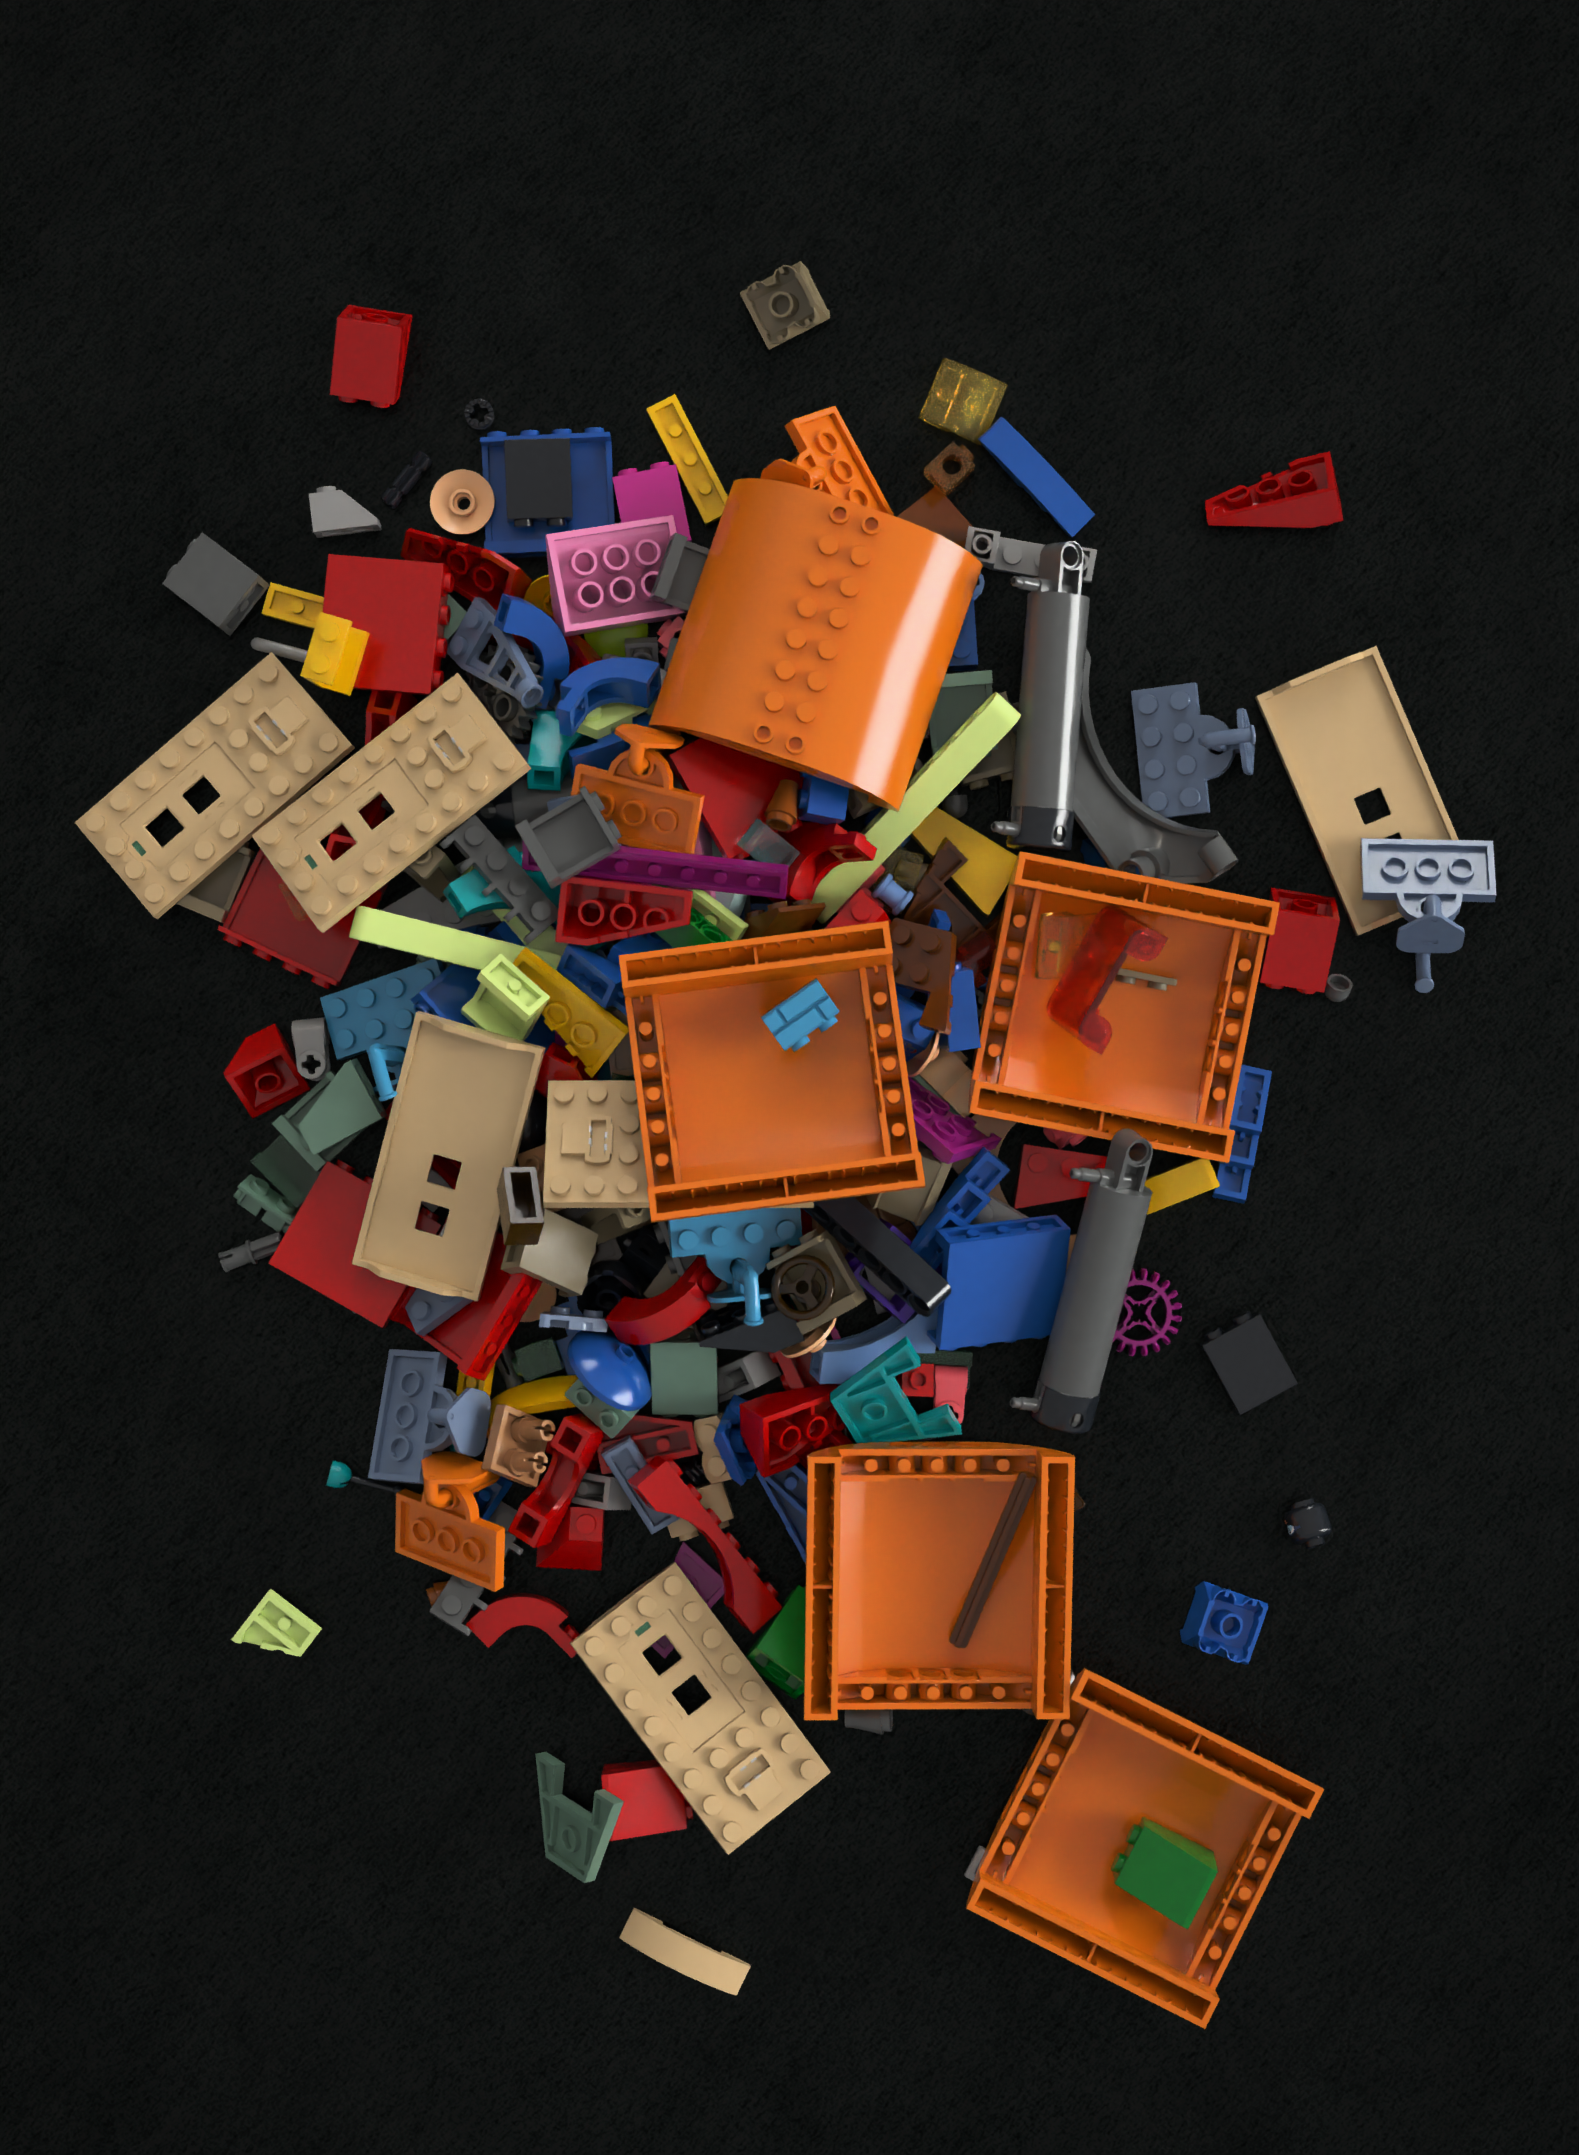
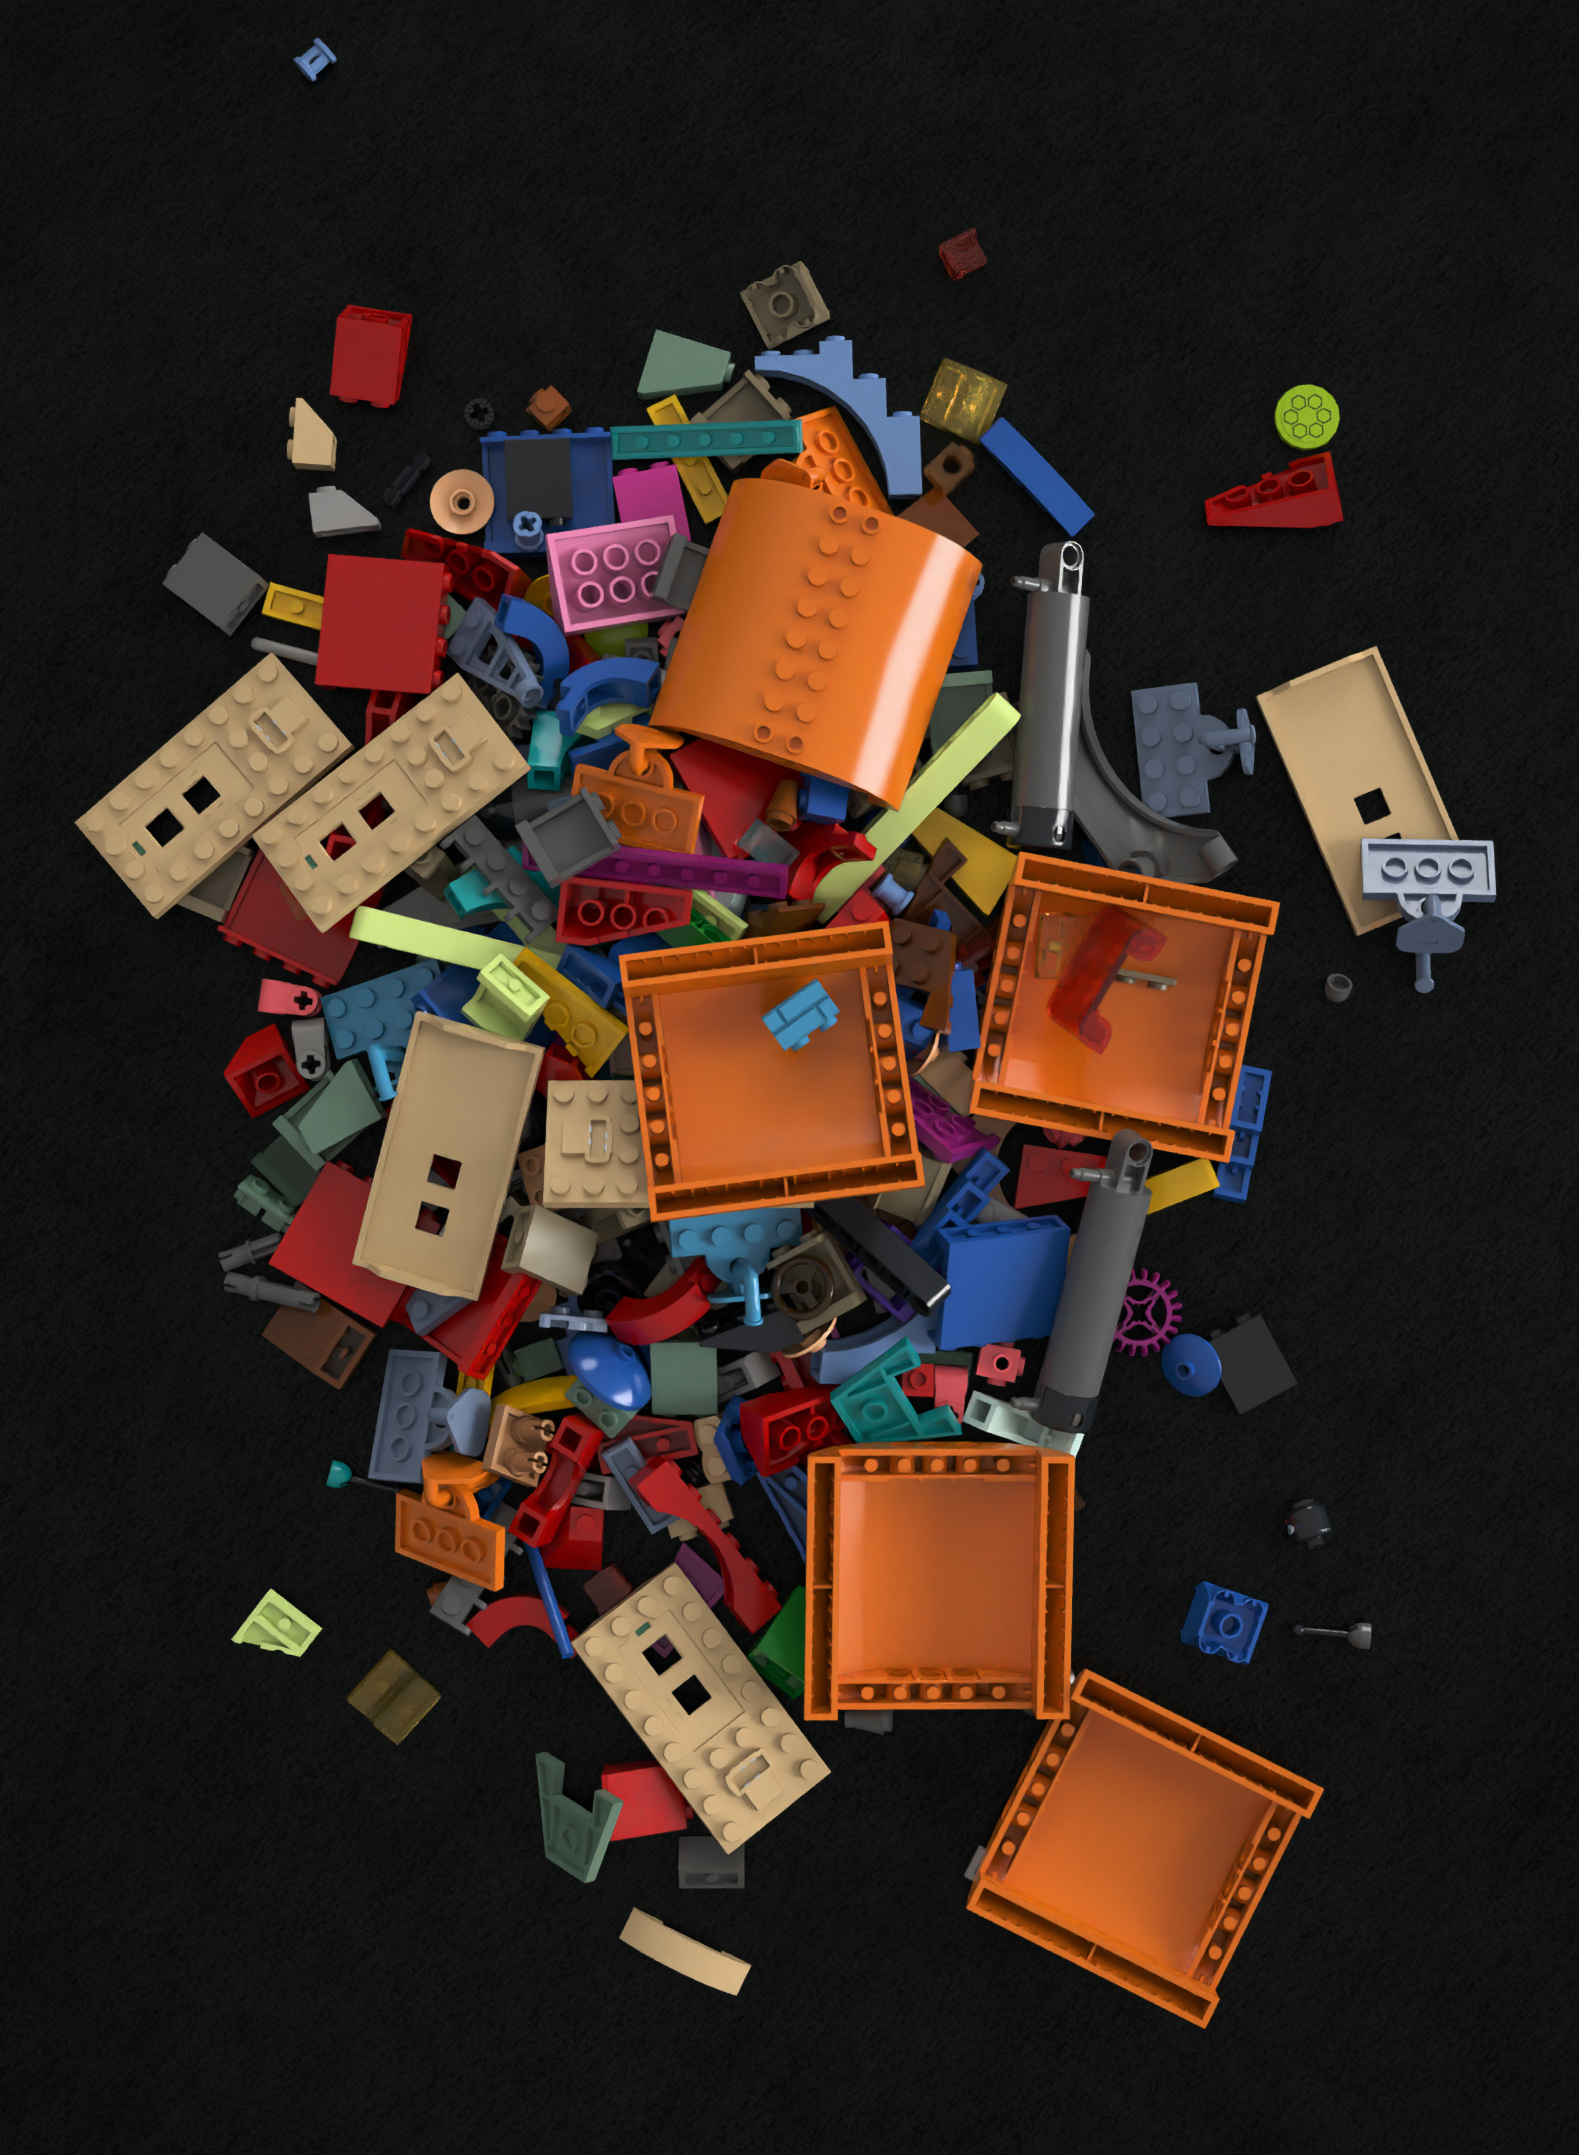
(260, 1289): none -> dark grey pin
(284, 999): none -> coral piece
(312, 442): none -> tan slope
(318, 49): none -> medium blue bush
(324, 1341): none -> reddish brown slope
(334, 654): yellow panel -> none
(394, 1697): none -> clear yellow slope
(520, 1206): dark brown brick -> none
(528, 531): none -> medium blue bush
(548, 408): none -> dark orange brick
(549, 1601): none -> blue bar
(607, 1587): none -> clear red panel
(683, 368): none -> sand green slope
(707, 439): none -> teal tile
(708, 1866): none -> dark grey panel
(745, 402): none -> dark tan panel
(865, 399): none -> medium blue arch
(962, 254): none -> clear red panel
(987, 1363): none -> coral brick
(993, 1559): reddish brown axle -> none
(1015, 555): light grey slope -> none
(1017, 1425): none -> light aqua arch
(1165, 1871): green slope -> none
(1200, 1360): none -> blue dish
(1301, 943): red slope -> none
(1306, 417): none -> lime tile
(1358, 1634): none -> hinge

